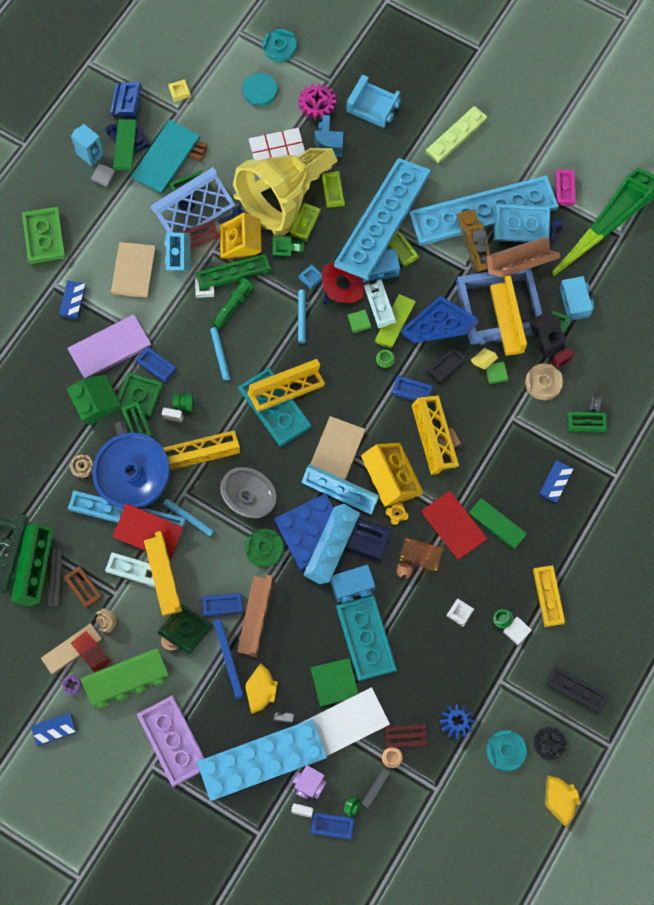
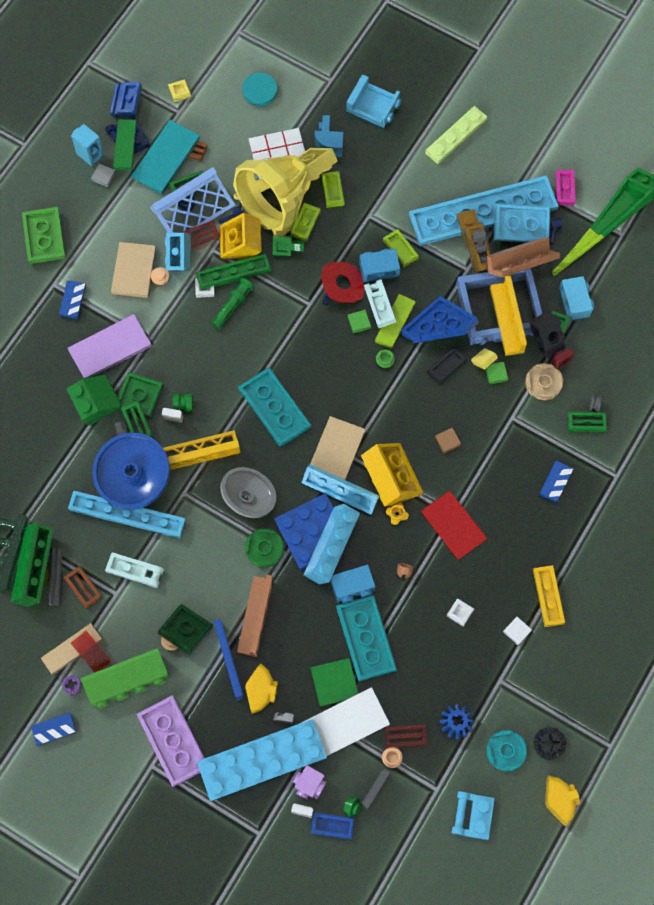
(76, 464): tan plate -> none
(106, 620): tan plate -> none
(139, 525): red window -> none
(156, 365): blue tile -> none
(160, 276): none -> light nougat plate
(163, 575): yellow fence -> none
(190, 518): medium azure bar -> none
(220, 354): medium azure bar -> none
(222, 605): blue tile -> none
(279, 45): teal tile -> none
(283, 379): yellow fence -> none
(301, 316): medium azure bar -> none
(308, 100): dark pink gear -> none
(310, 277): dark azure tile -> none
(367, 543): clear blue plate -> none
(382, 219): medium azure plate -> none
(411, 389): blue tile -> none
(420, 554): clear orange brick -> none
(429, 437): yellow fence -> none
(480, 816): none -> medium azure plate
(497, 523): green tile -> none
(503, 619): green plate -> none
(577, 689): black plate -> none

